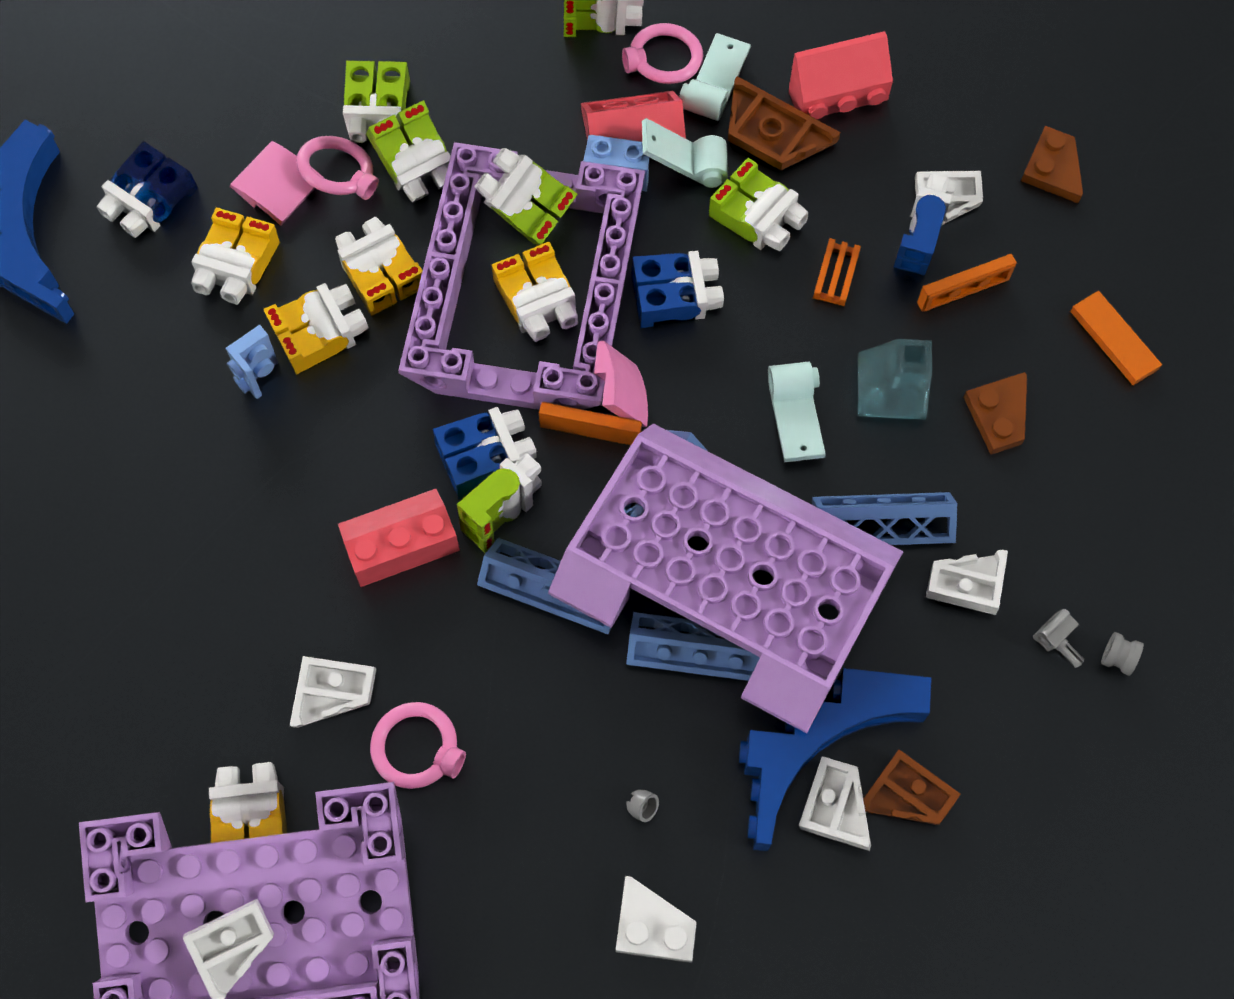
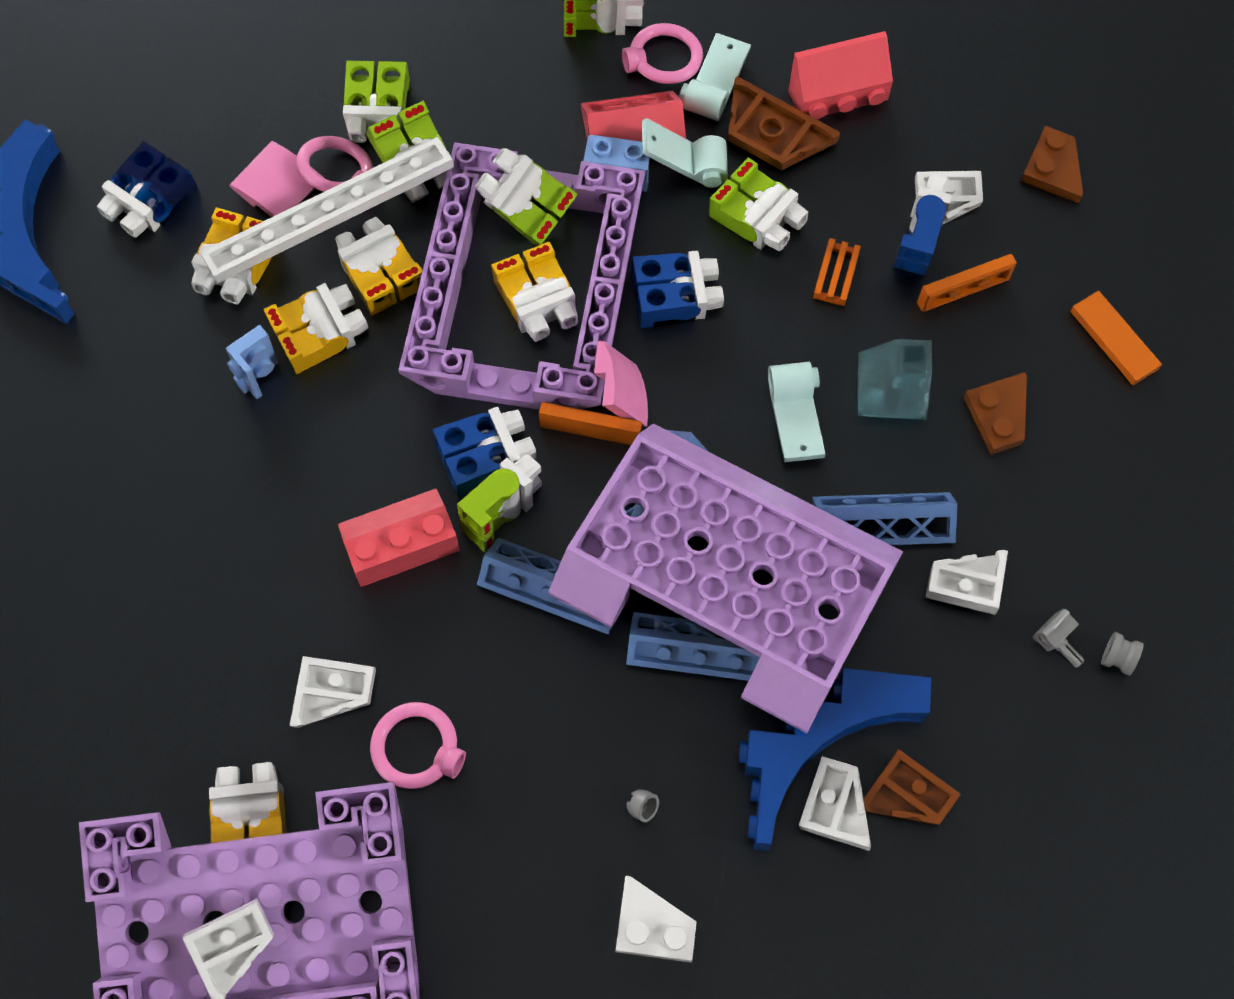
(327, 210): none -> white plate

